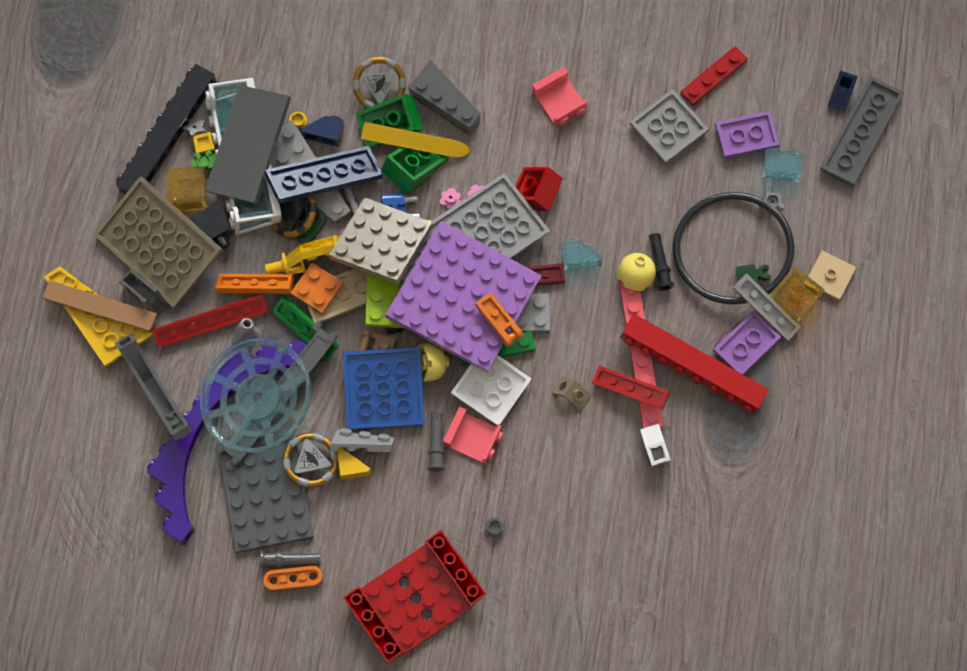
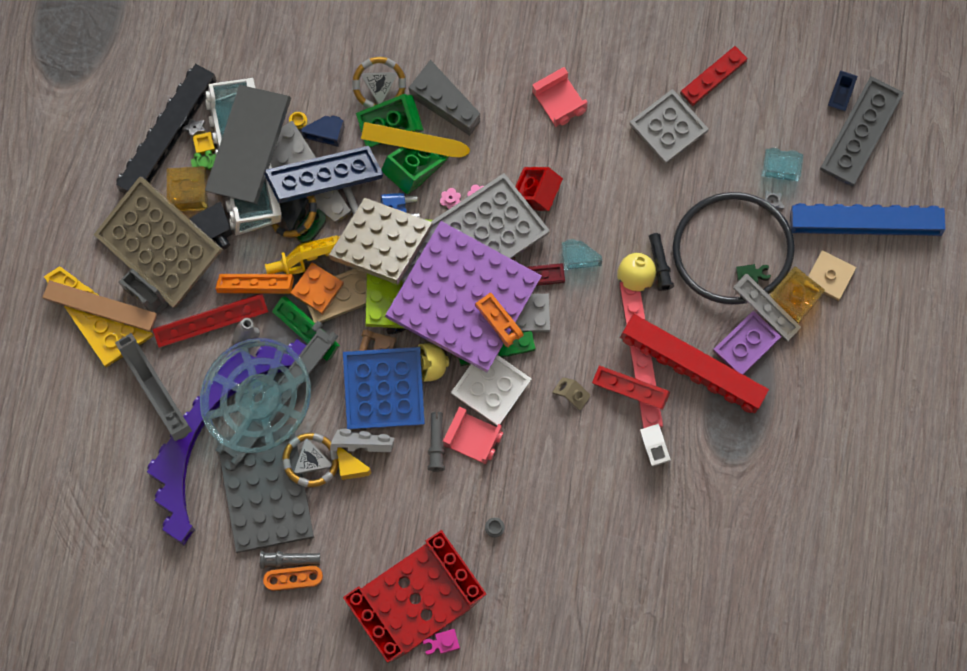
(445, 642): none -> dark pink plate
(747, 134): medium lavender plate -> none
(867, 220): none -> blue brick

